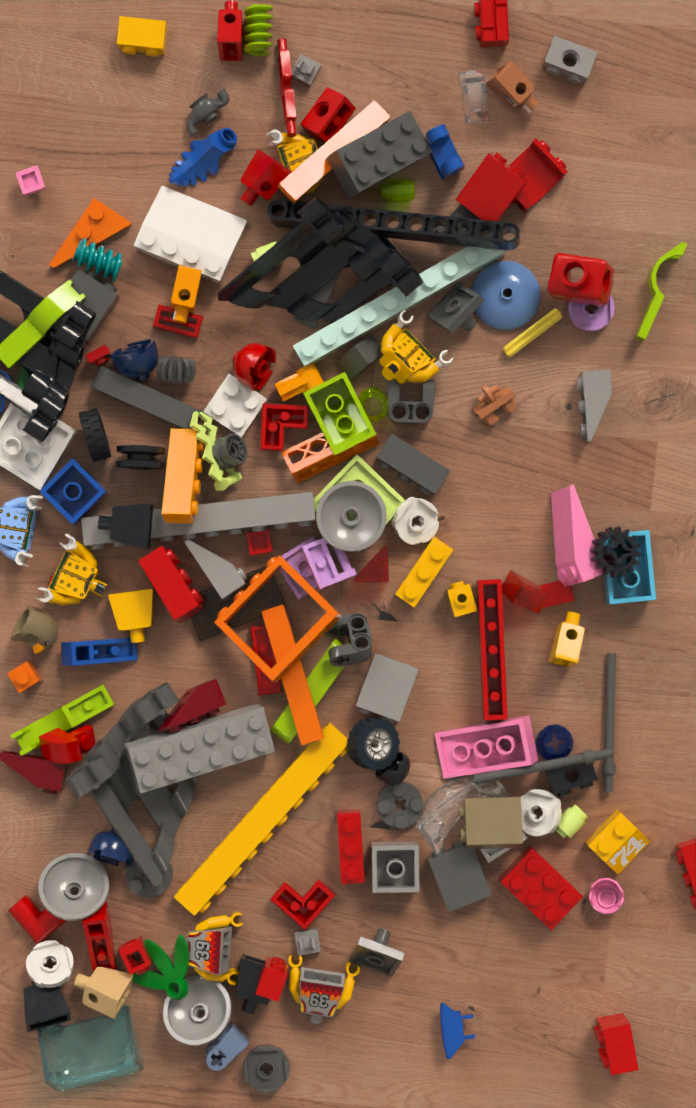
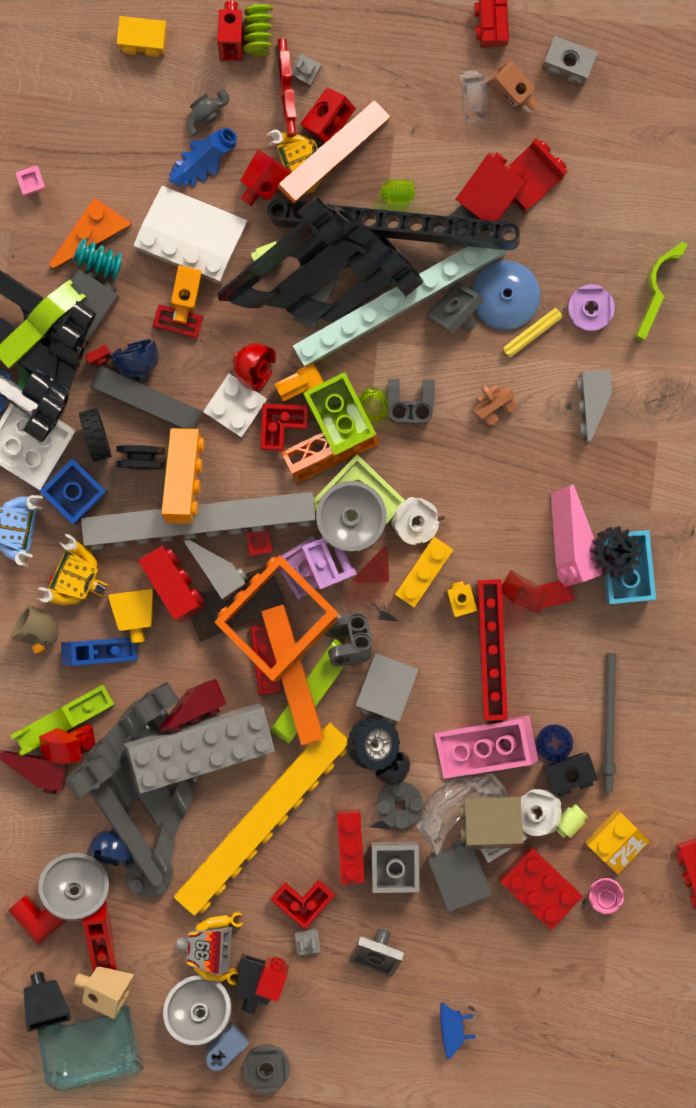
(24, 676): orange brick -> none
(60, 972): white plate -> none
(130, 524): black torso -> none
(135, 965): red brick -> none
(172, 974): green plant -> none
(176, 369): dark grey gear -> none
(221, 483): yellowish green piece -> none
(230, 451): dark grey wheel -> none
(319, 990): torso -> none
(360, 357): dark grey slope -> none
(379, 154): dark grey brick -> none
(406, 357): yellow torso -> none
(412, 465): dark grey brick -> none
(443, 152): blue piece -> none
(563, 650): yellow torso -> none
(587, 757): dark grey bar -> none
(591, 289): red piece -> none
(616, 1044): red brick -> none

